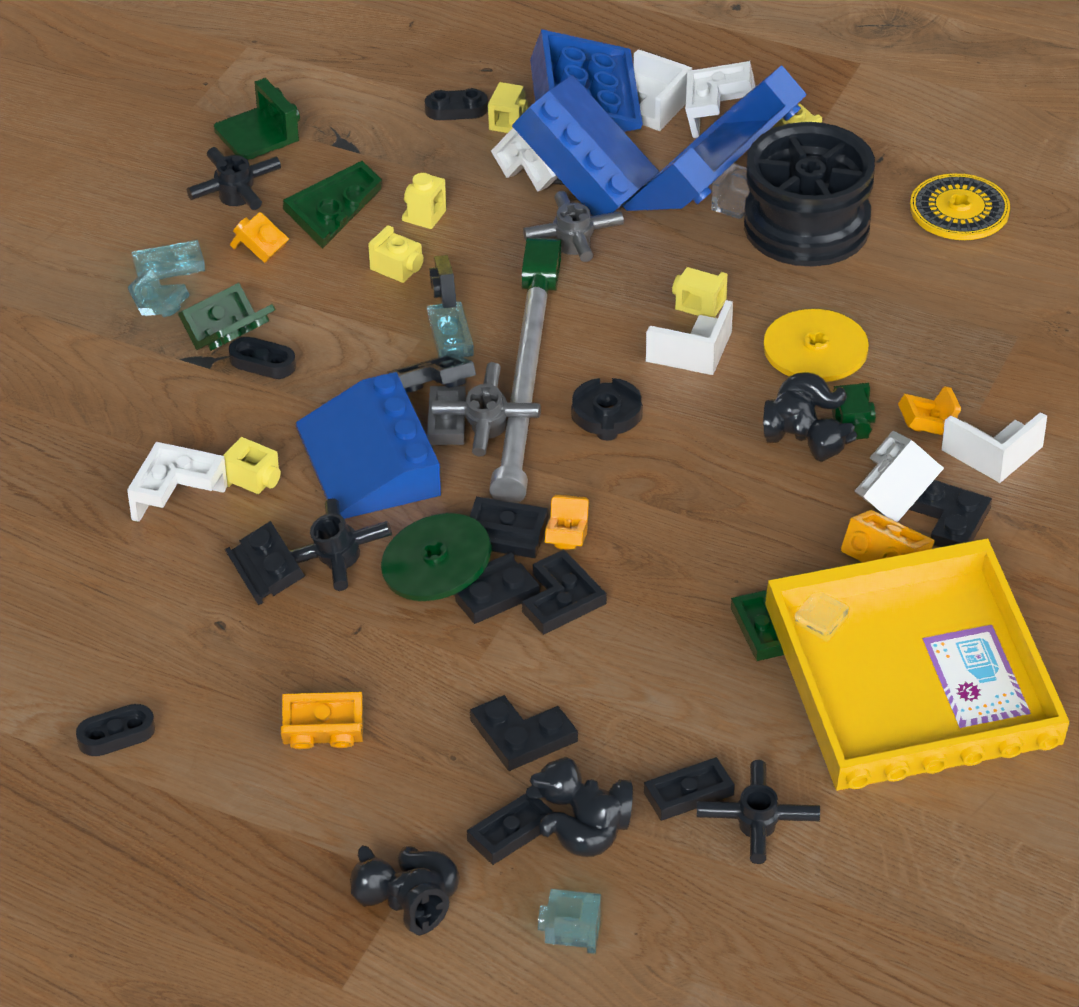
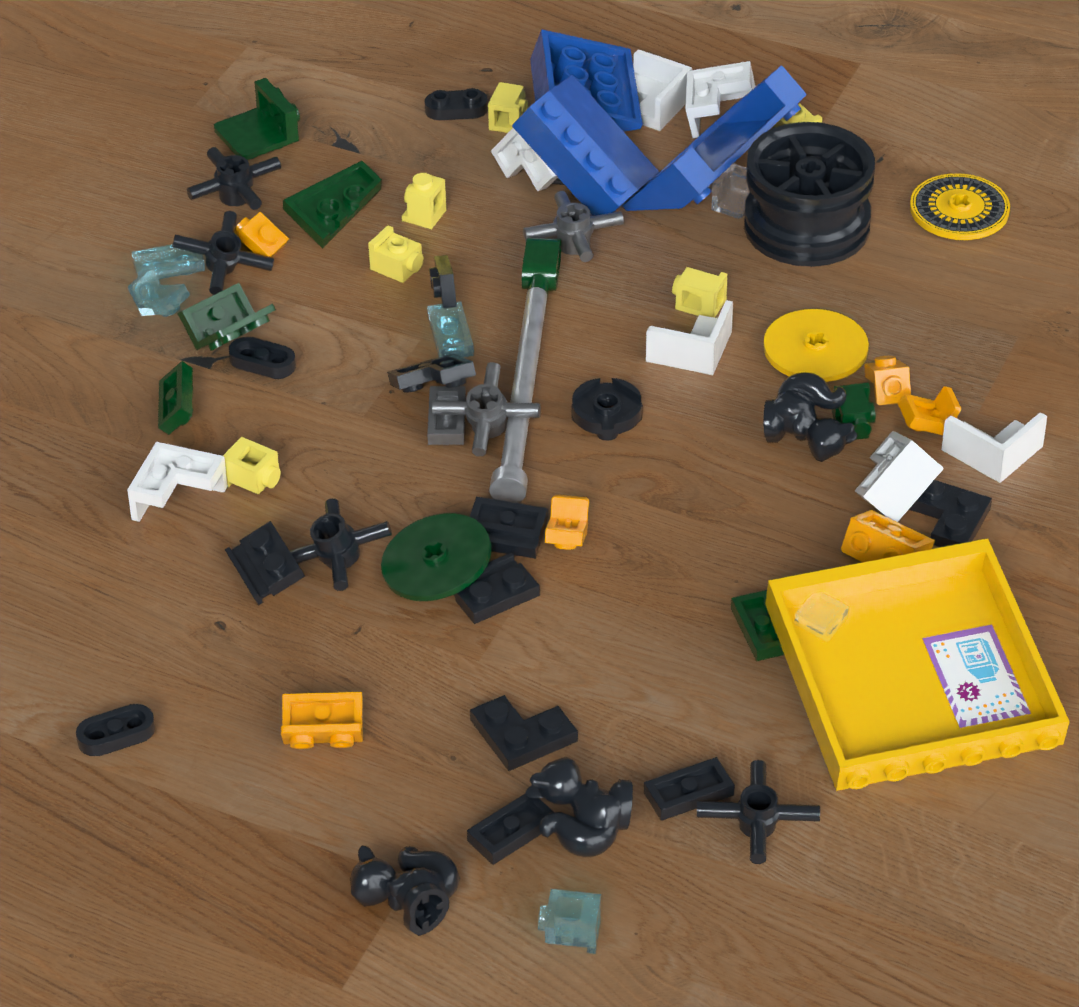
(175, 398): none -> dark green plate
(223, 252): none -> black bar
(370, 448): blue slope -> none
(567, 596): black plate -> none
(890, 379): none -> light orange bracket

